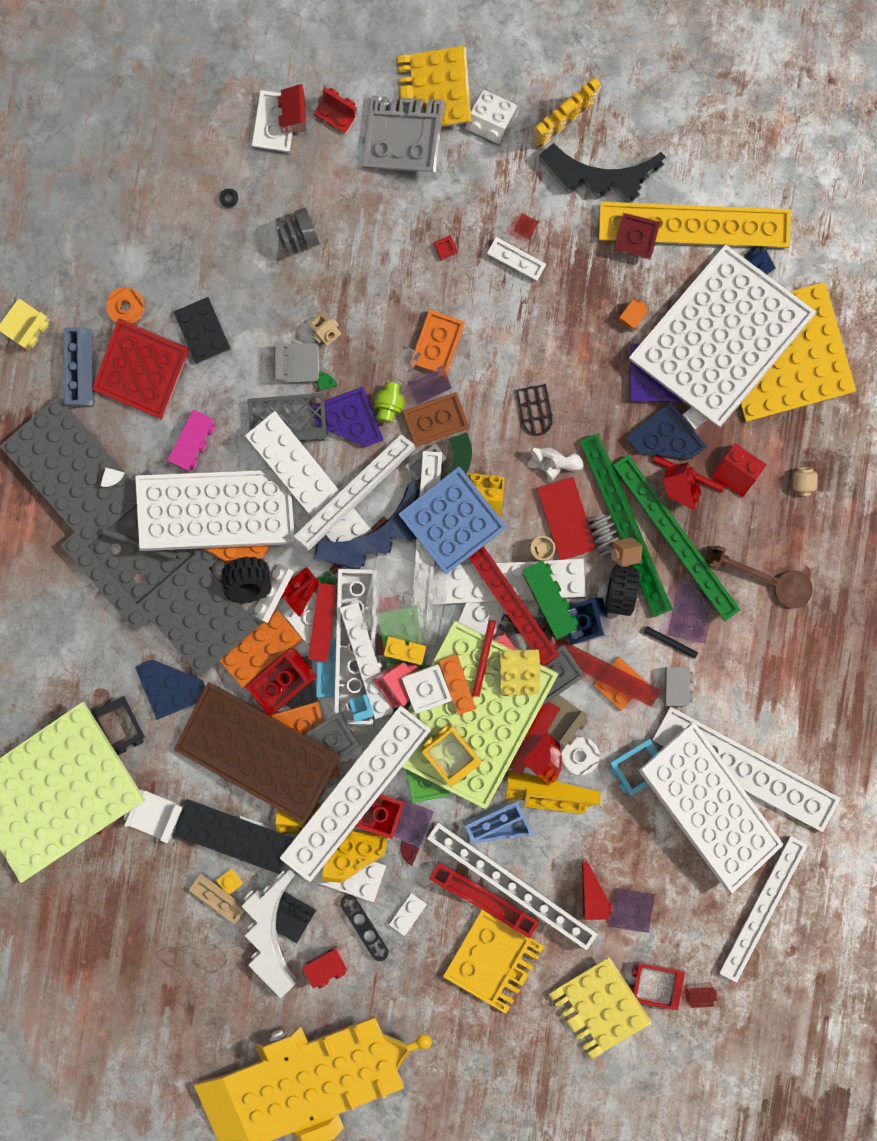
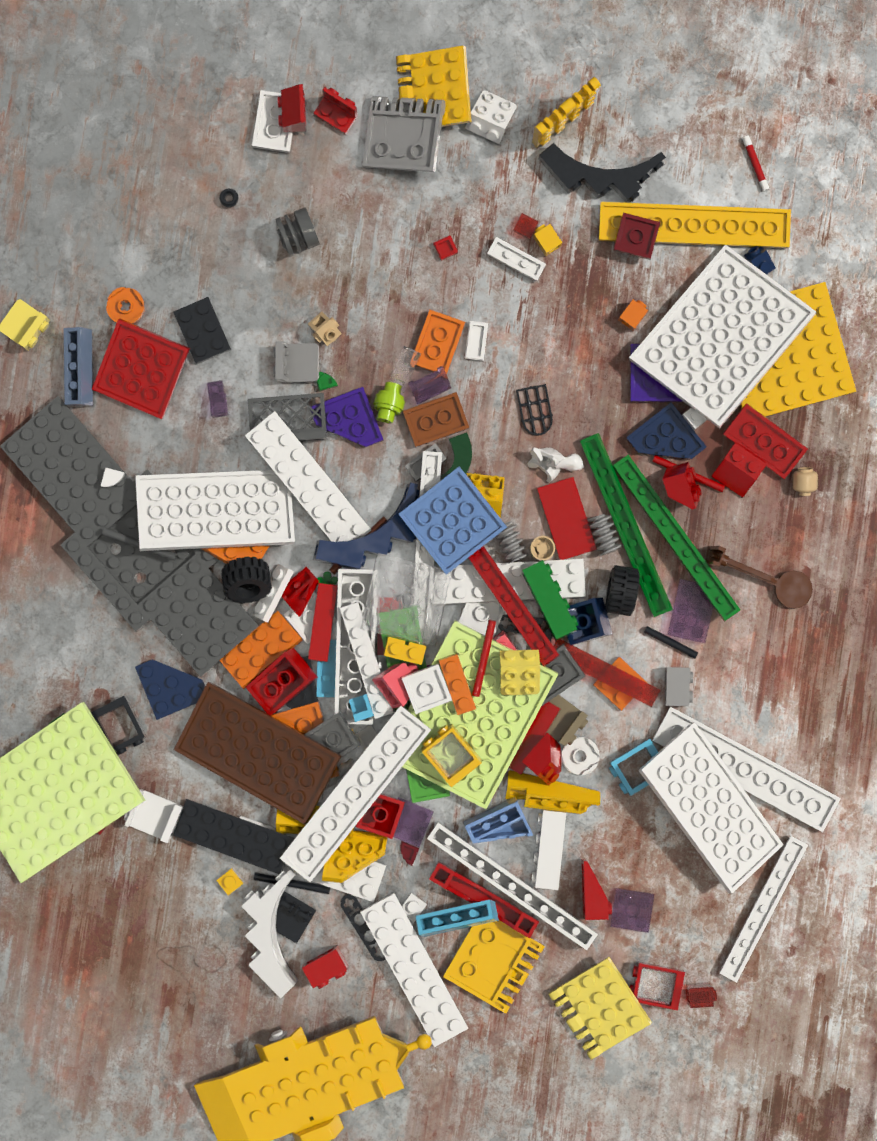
(192, 441): dark pink brick -> none
(217, 399): none -> clear purple leg
(217, 899): tan plate -> none
(293, 883): none -> black bar
(354, 492): white plate -> none
(414, 969): none -> white plate
(457, 918): none -> medium azure brick
(476, 341): none -> white tile
(511, 543): none -> light grey piece
(547, 239): none -> yellow brick
(549, 850): none -> white brick
(626, 552): medium nougat brick -> none
(755, 163): none -> red bar
(765, 440): none -> red plate

